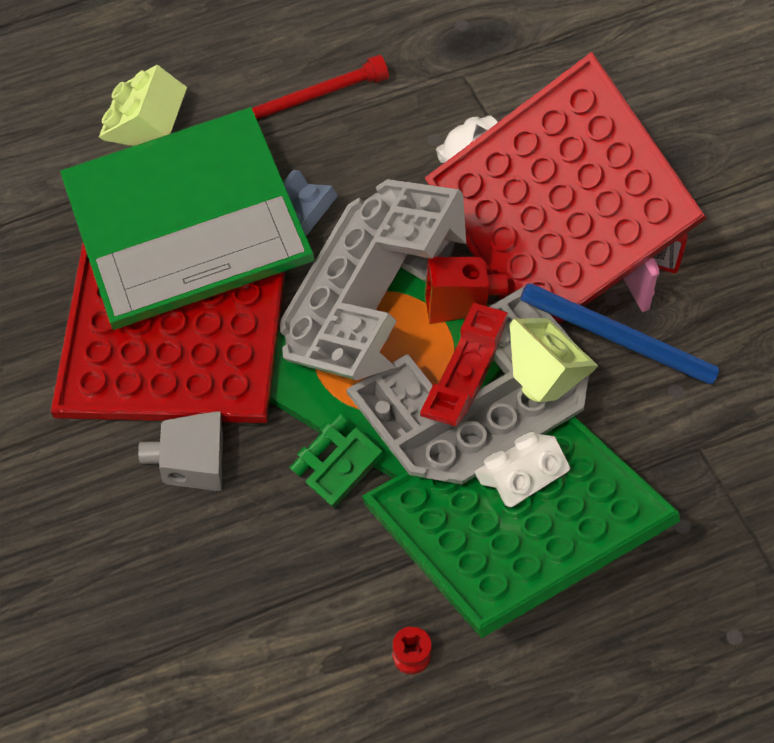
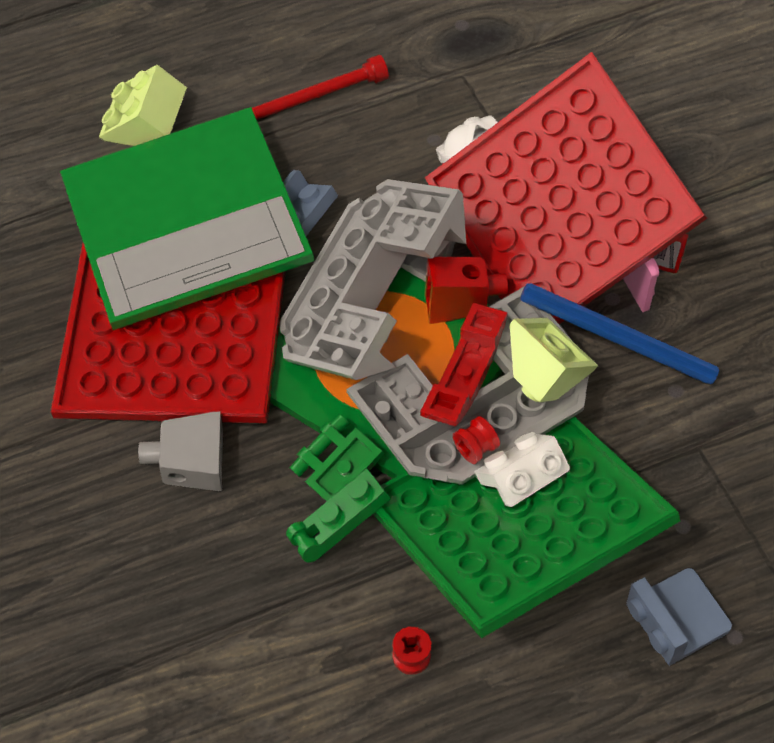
(337, 517): none -> green plate
(476, 439): none -> red wheel
(678, 614): none -> sand blue bracket

